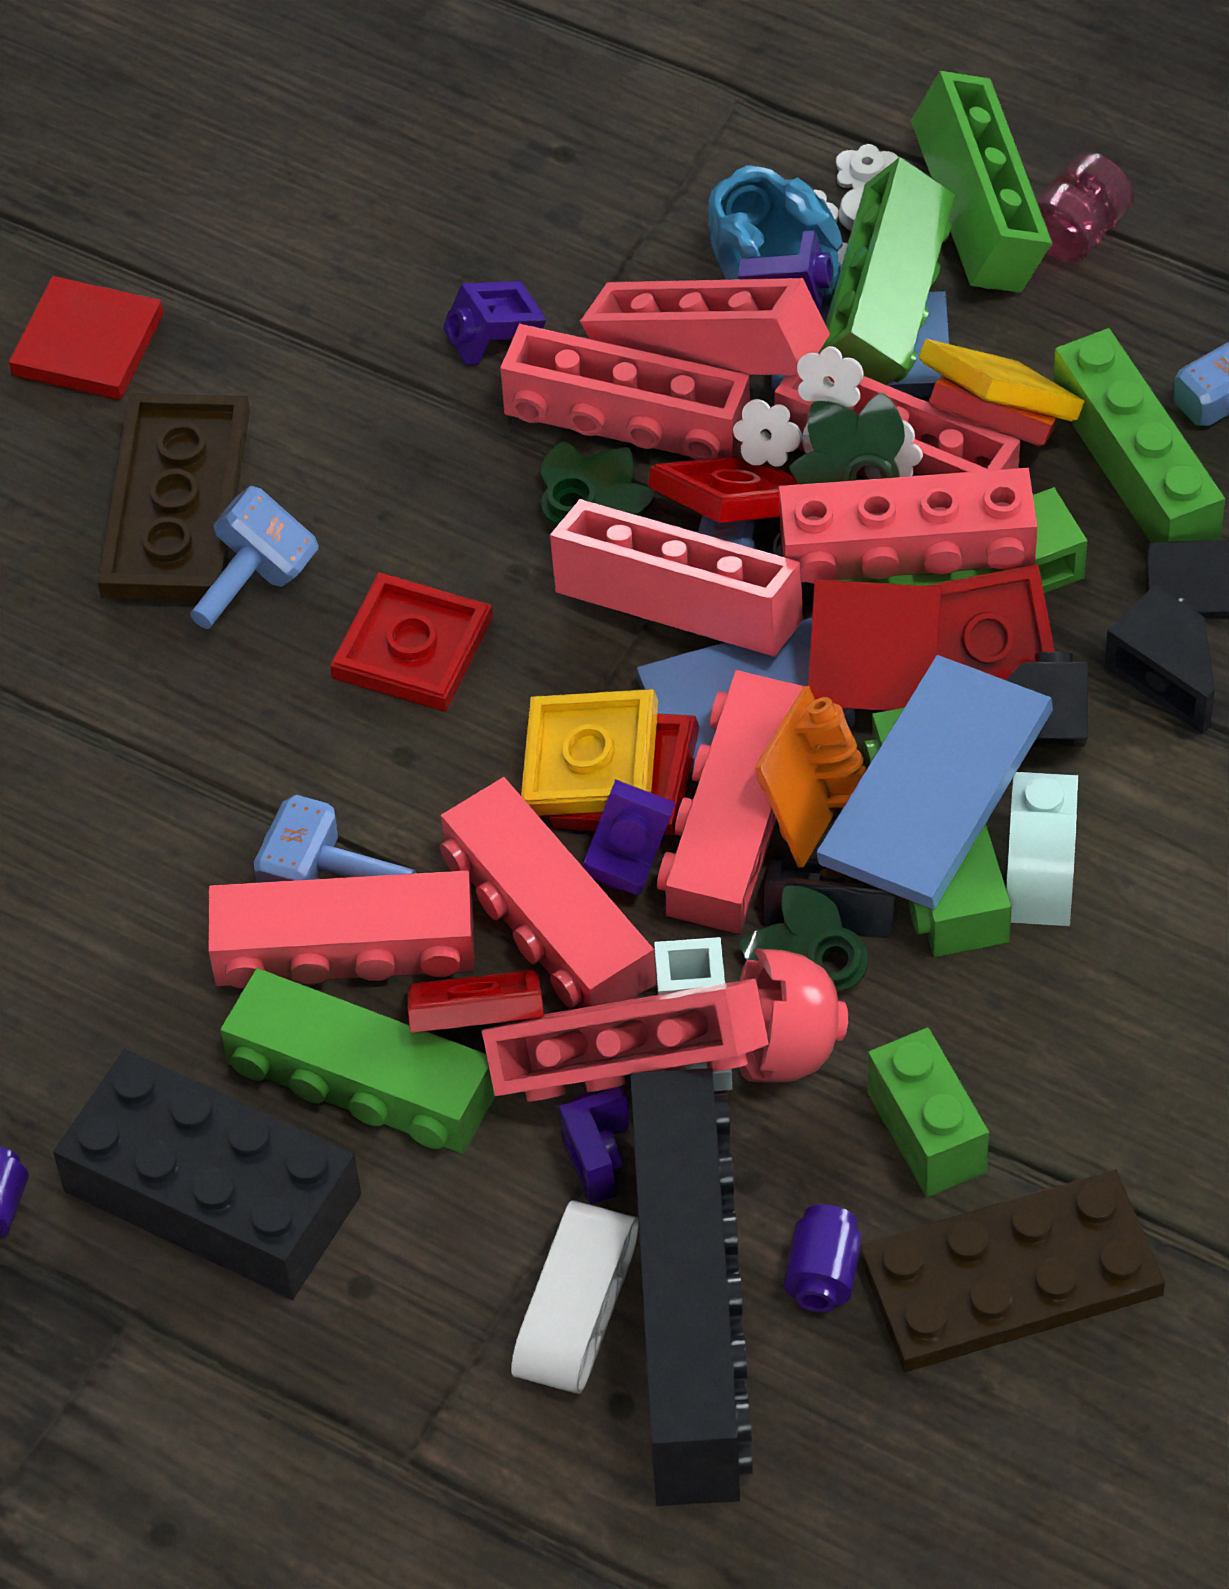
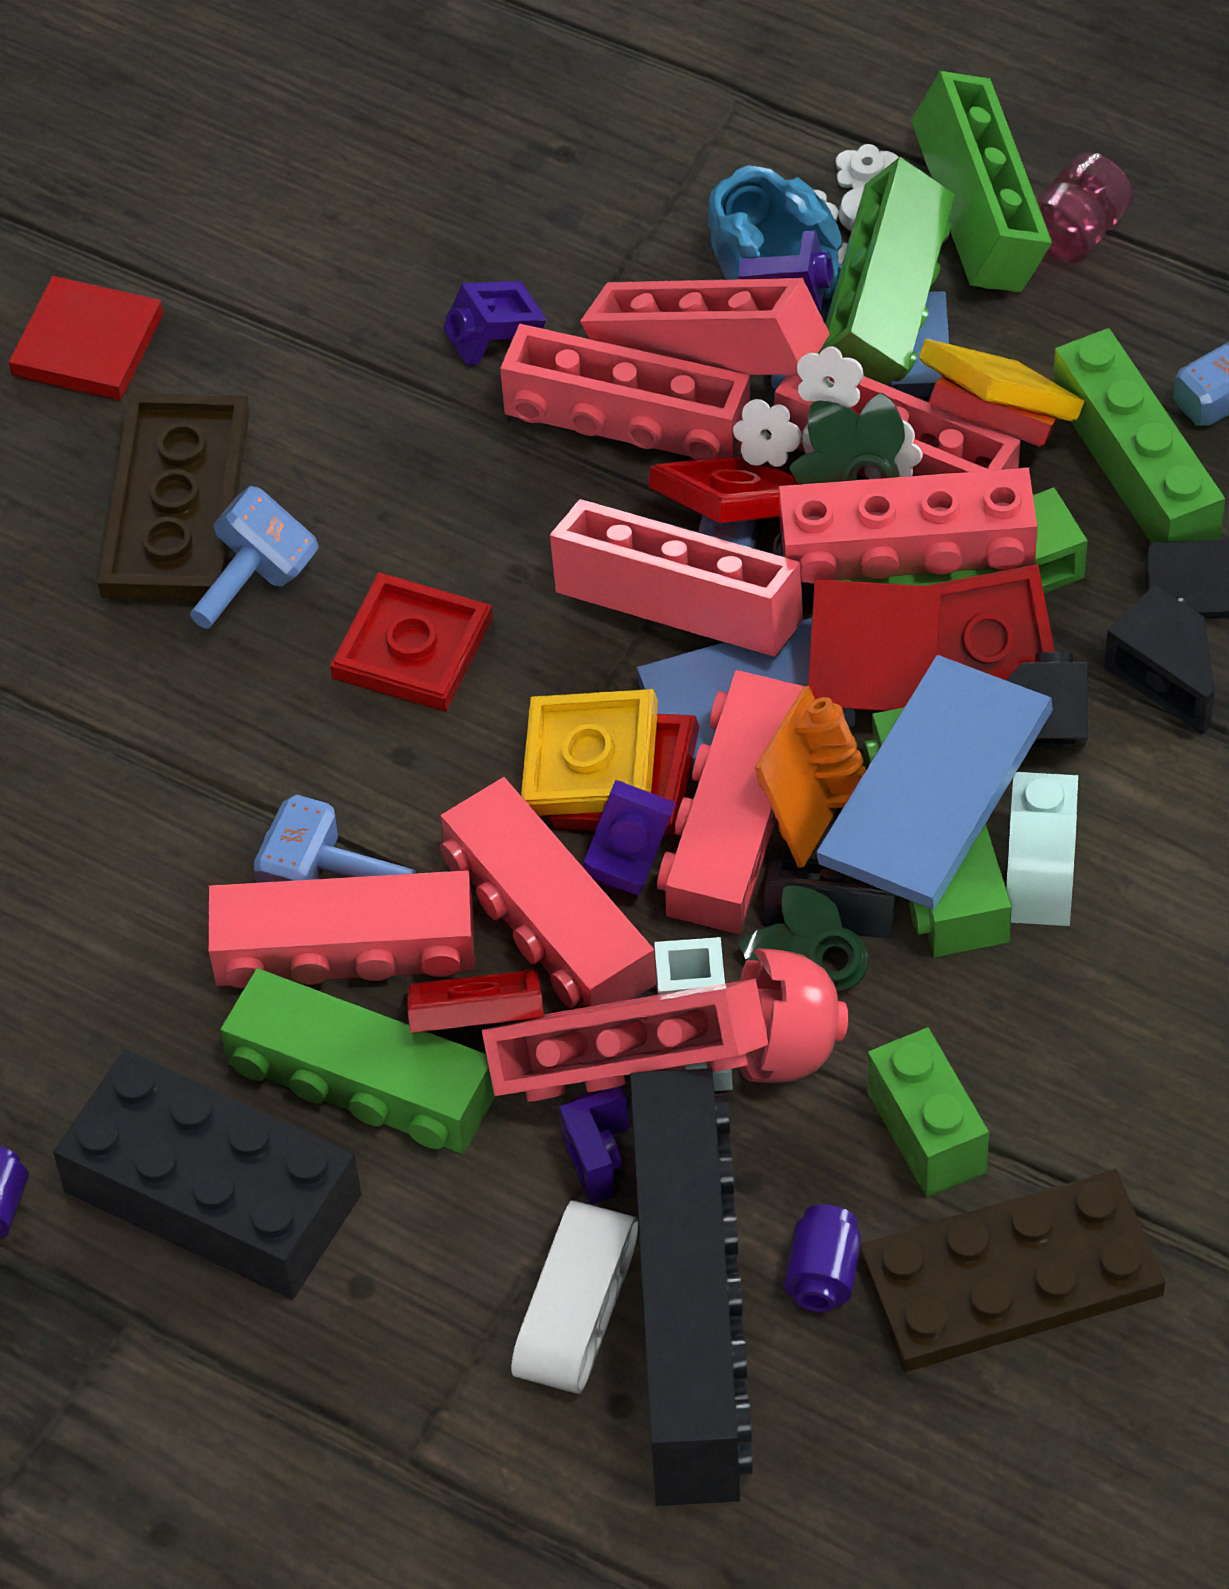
(596, 479): dark green plate -> none

